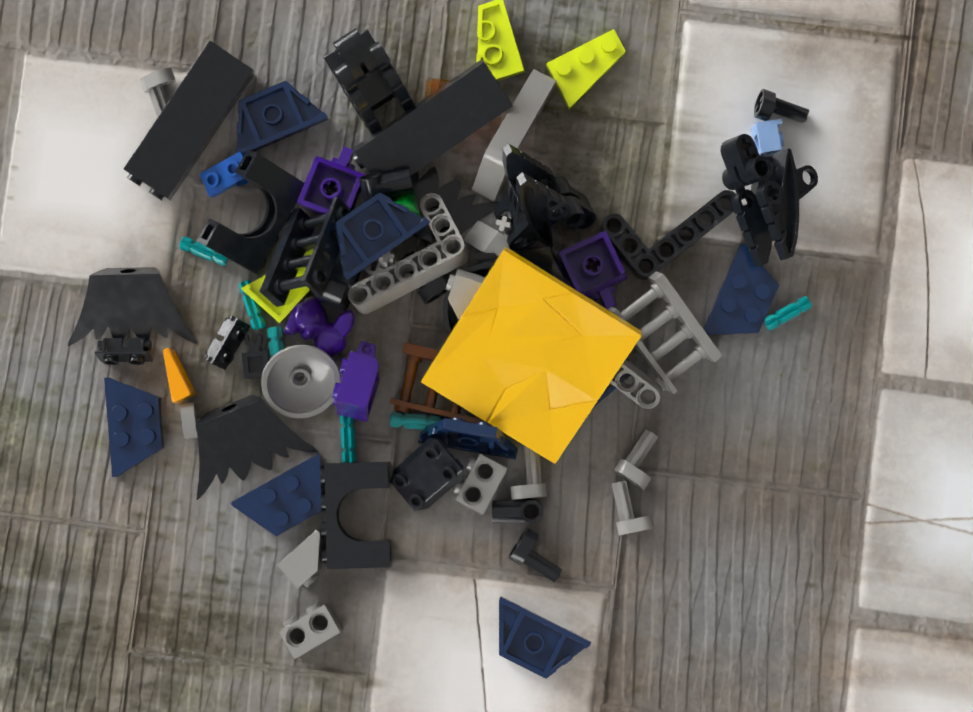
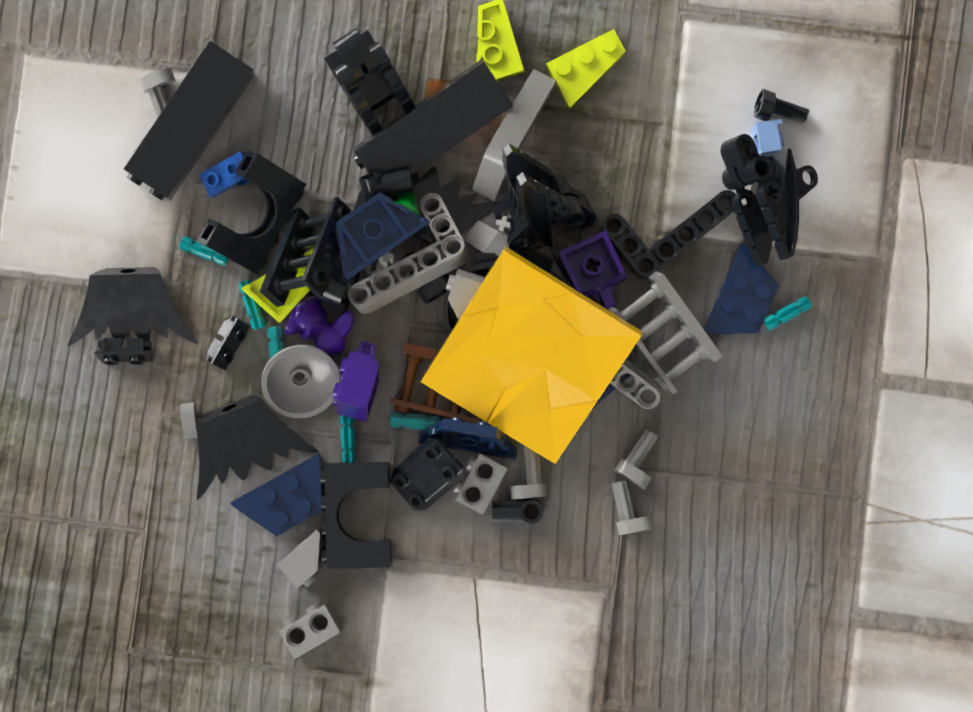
(132, 425): dark blue wing -> none
(179, 382): light orange slope -> none
(255, 359): black plate -> none
(274, 116): dark blue wing -> none
(326, 175): dark purple hinge -> none
(522, 553): black piece -> none
(534, 640): dark blue wing -> none

